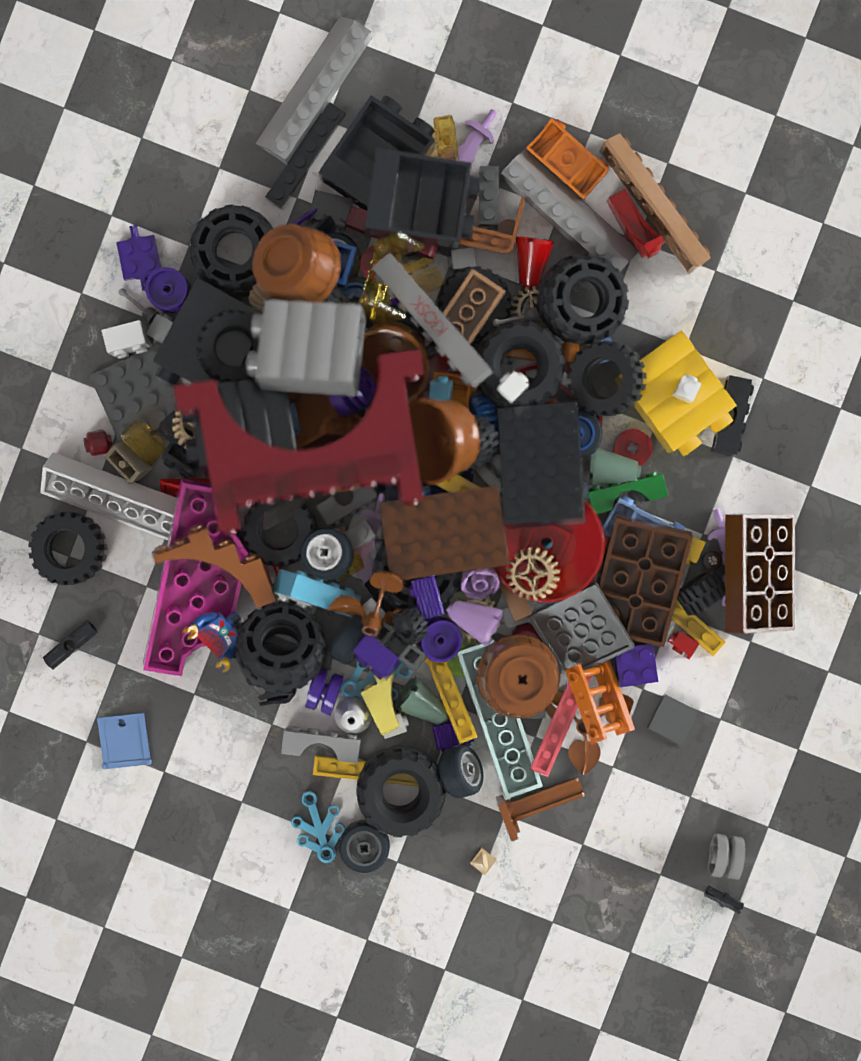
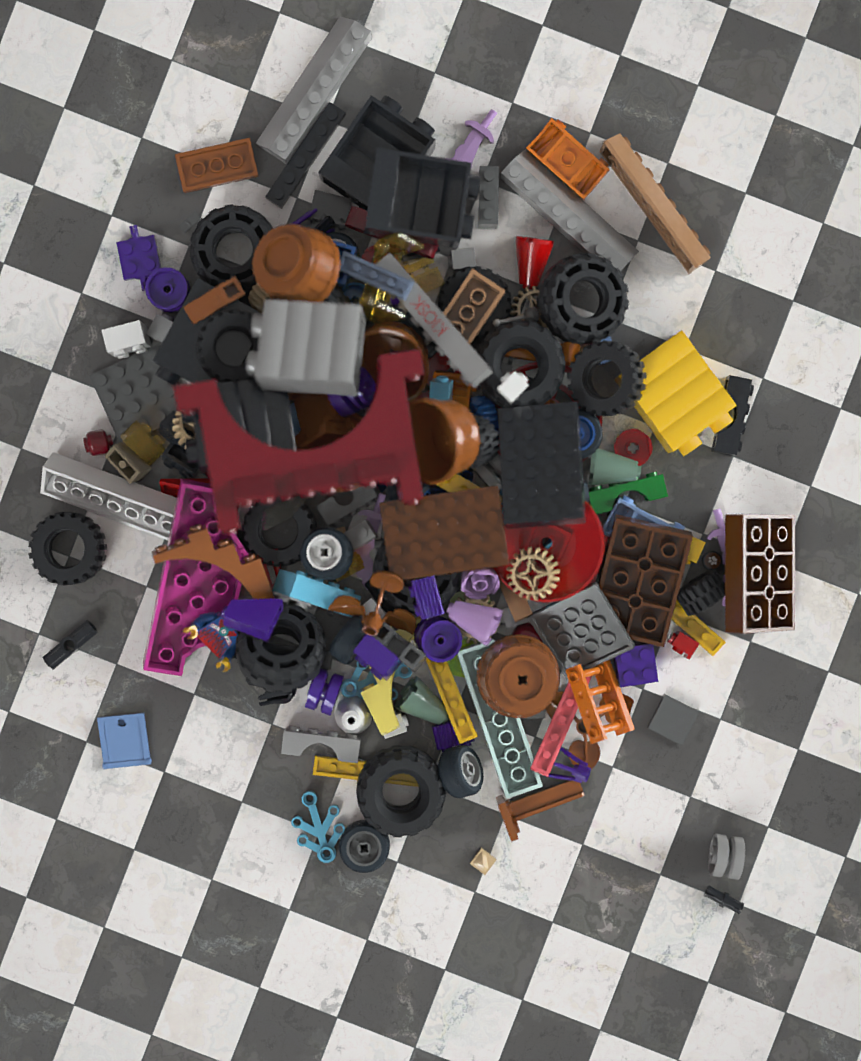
(148, 313): hinge -> none
(214, 300): none -> dark orange slope
(216, 165): none -> dark orange plate
(253, 616): none -> dark purple slope
(375, 276): none -> sand blue tile
(409, 626): black tyre -> none
(446, 137): clear yellow brick -> none
(497, 242): dark orange windscreen -> none
(580, 771): none -> dark purple plant
(634, 226): red arch -> none
(686, 388): white brick -> none

